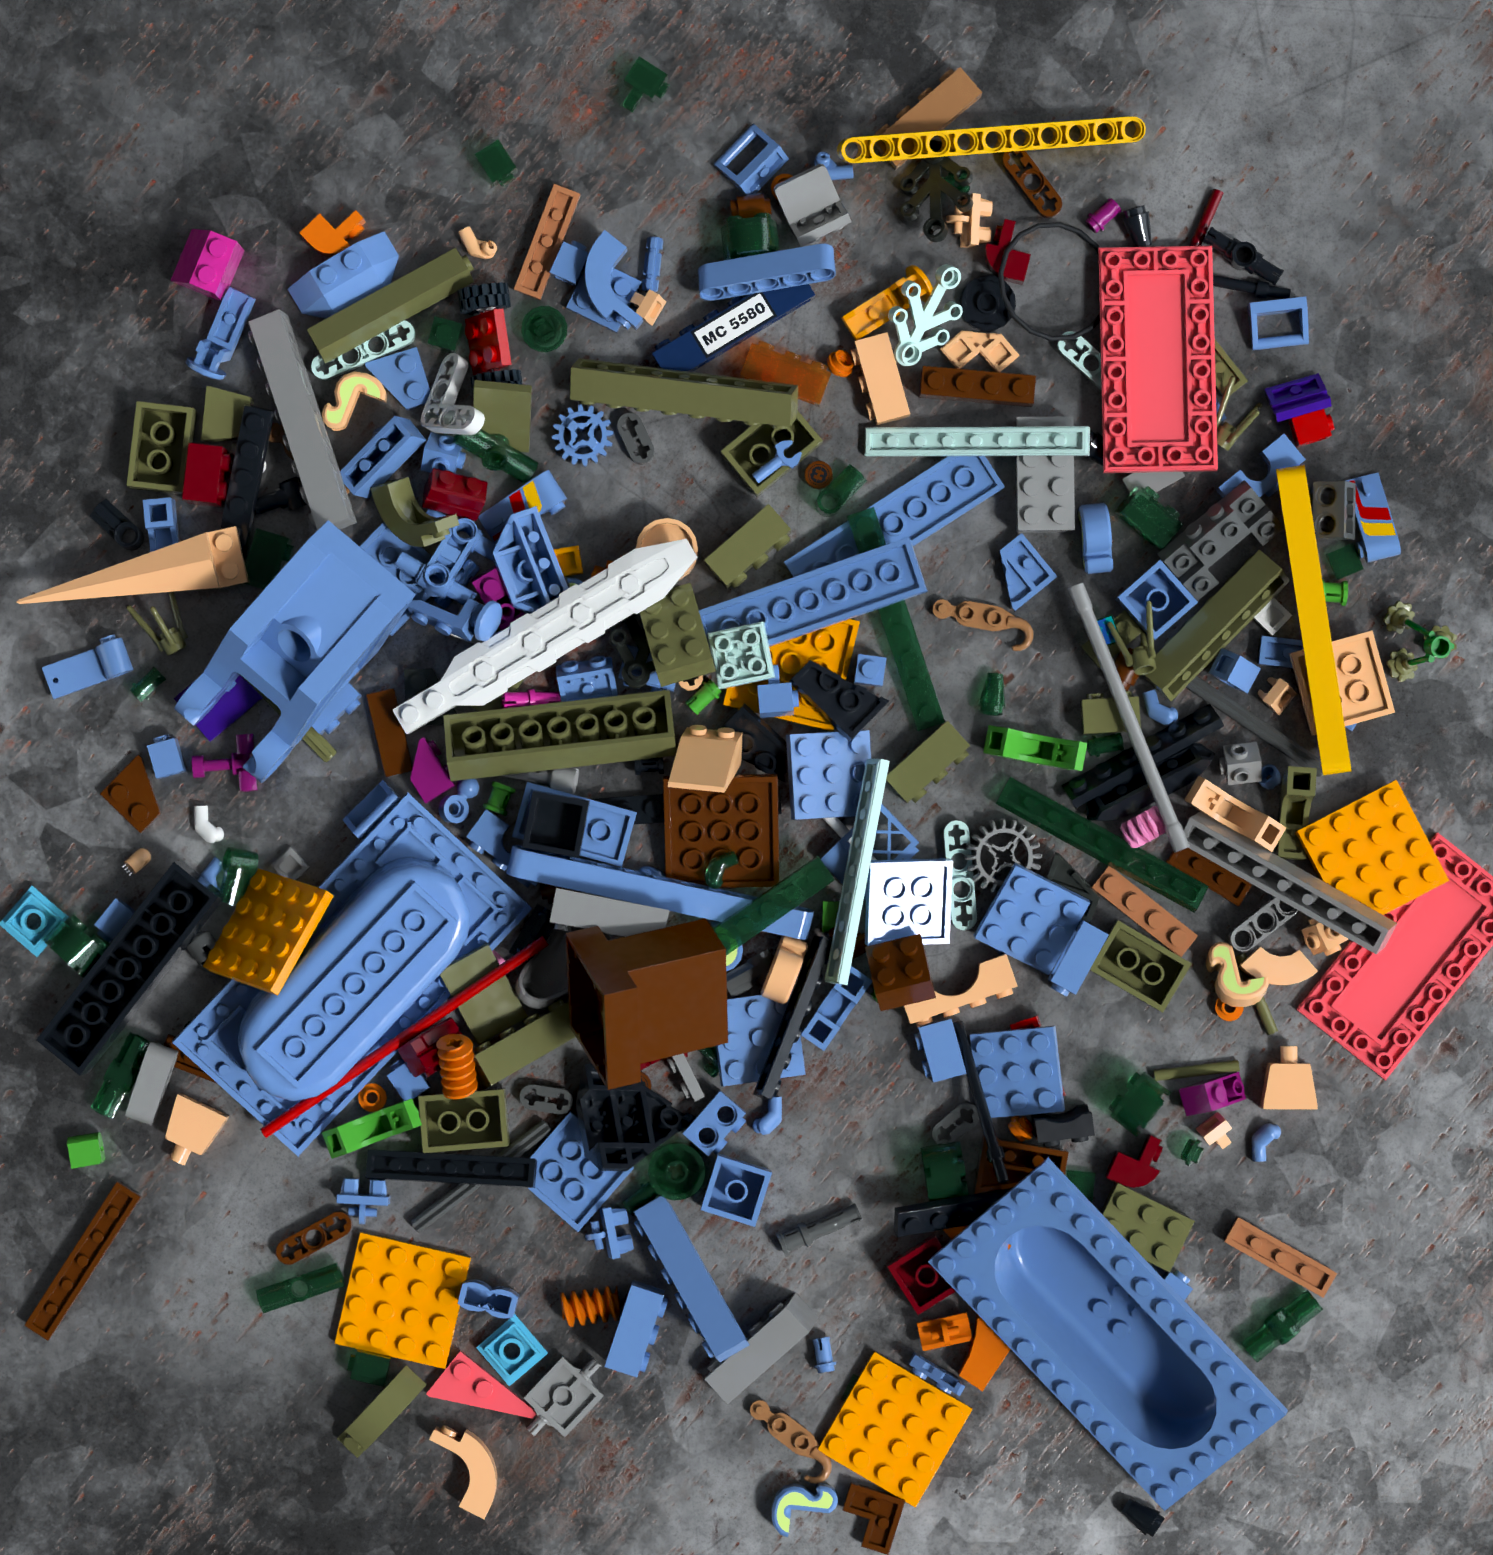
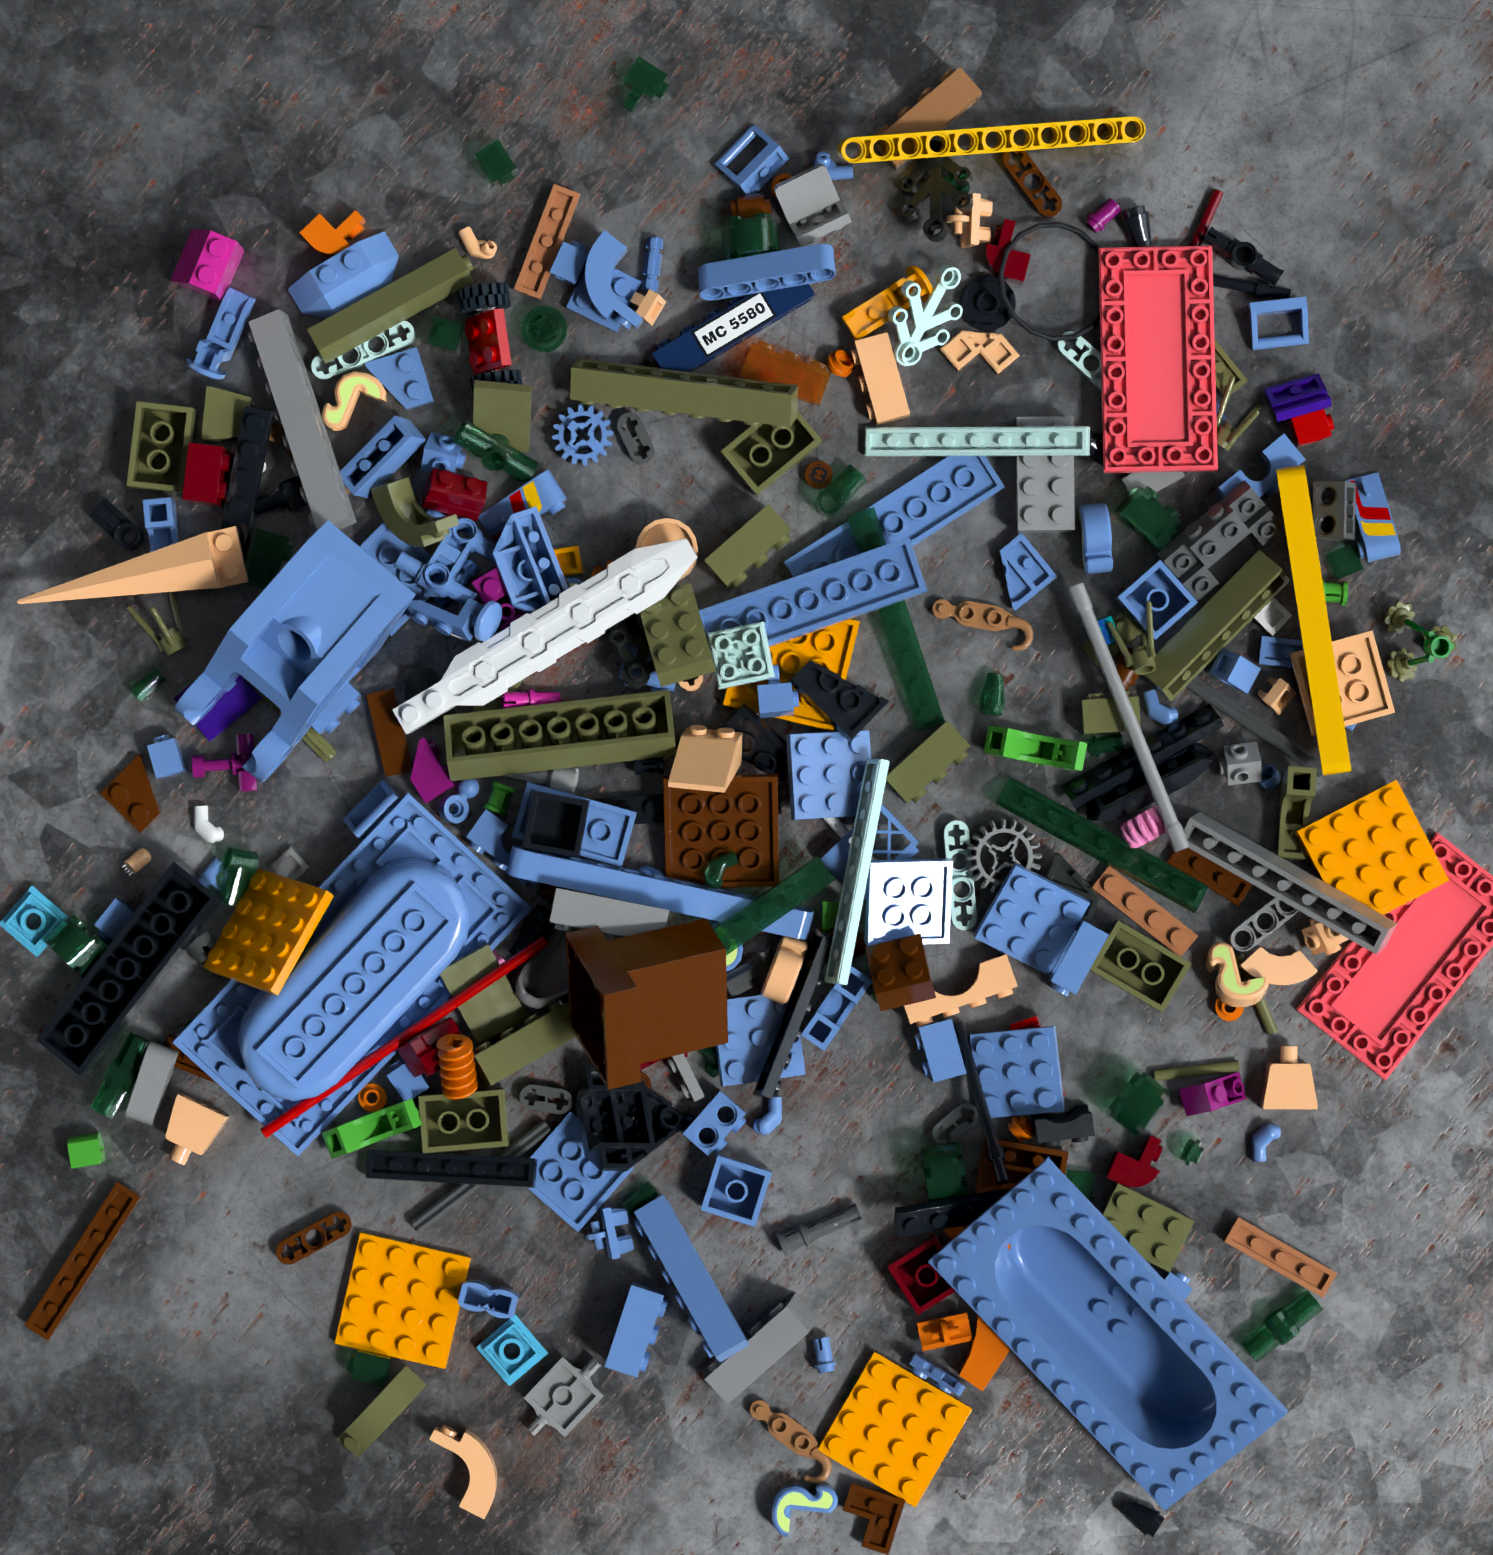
(88, 668): medium blue door -> none
(283, 1294): clear green piece -> none
(376, 1196): medium blue hips -> none
(437, 406): white beam -> none
(472, 1385): coral wing -> none
(586, 679): medium blue bracket -> none
(590, 1306): orange piece -> none
(671, 1155): clear green brick -> none
(703, 696): bright green pin -> none
(778, 461): medium blue bar -> none
(870, 670): medium blue brick -> none
(977, 386): reddish brown brick -> none
(1215, 1130): light nougat tile -> none
(1235, 814): light nougat arch -> none

